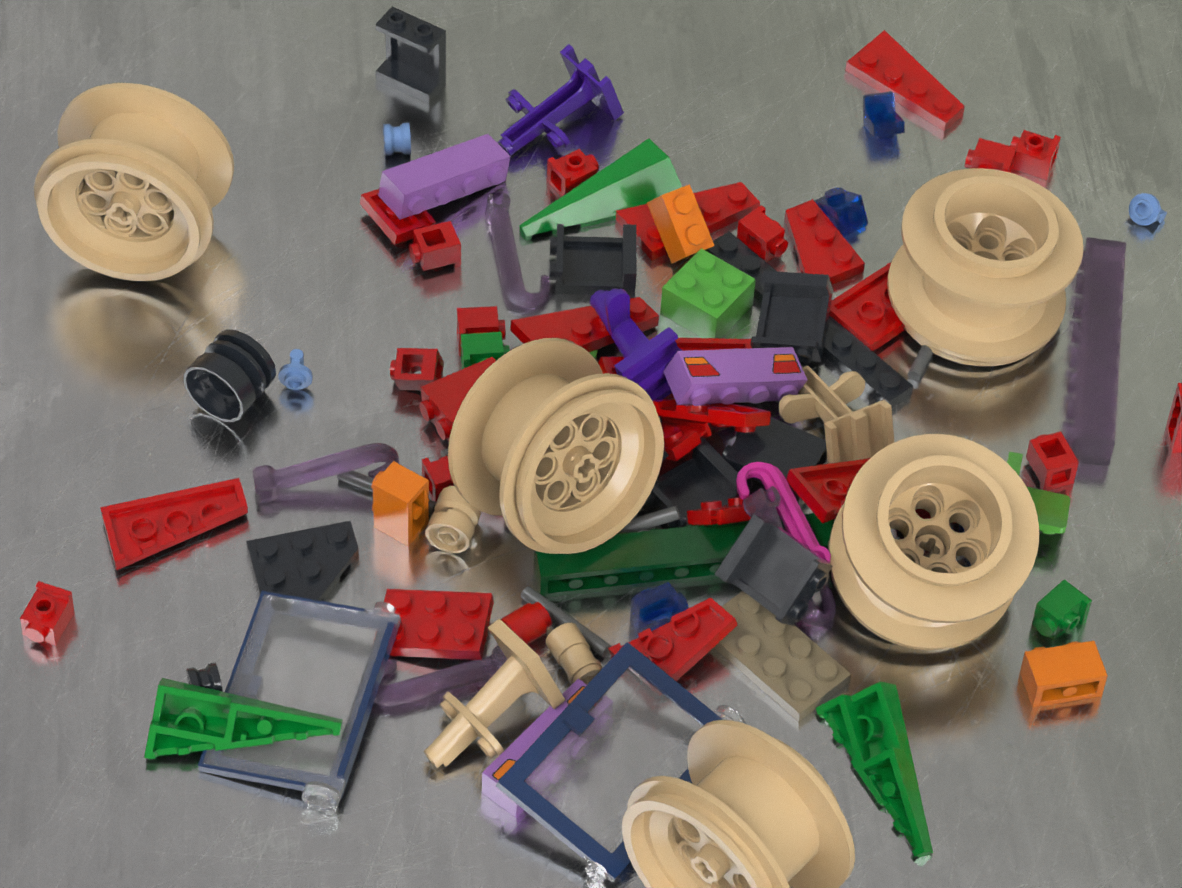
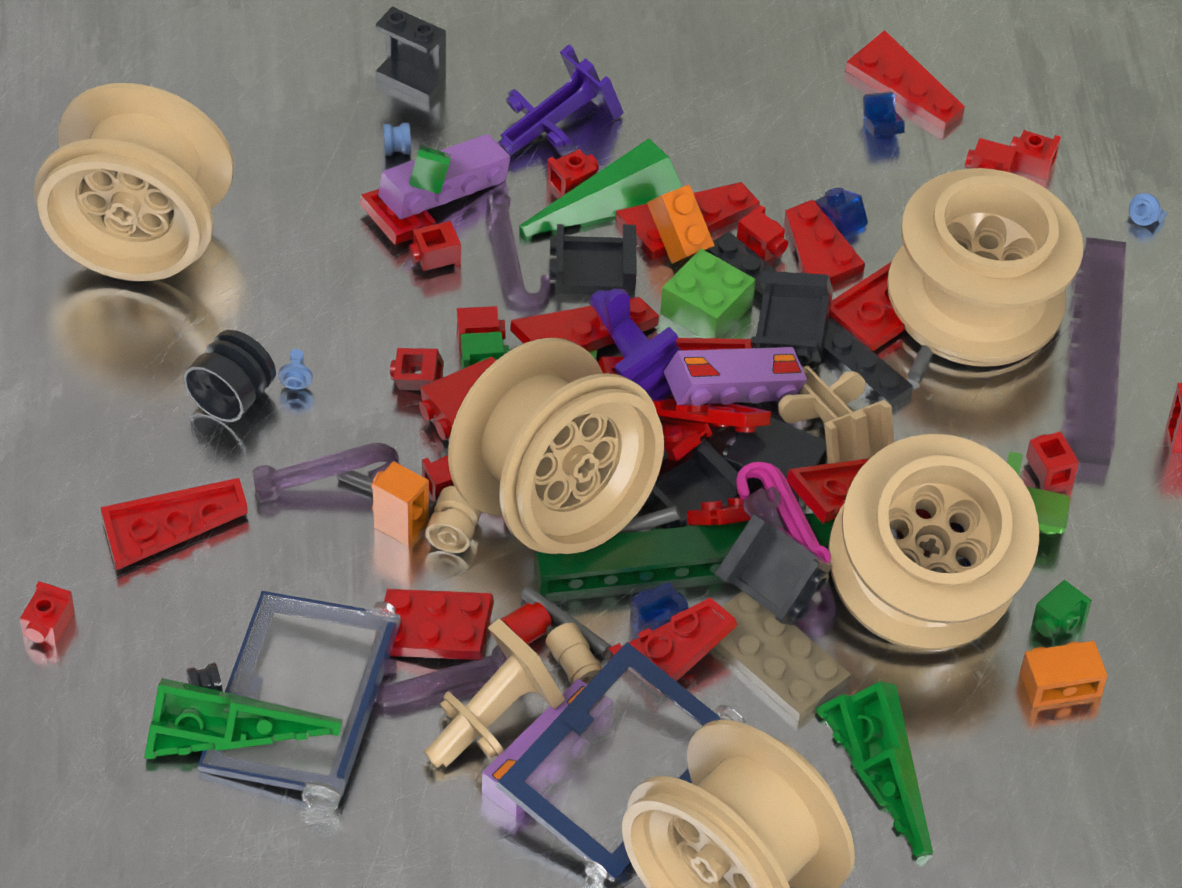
(303, 561): black plate -> none
(430, 169): none -> green slope

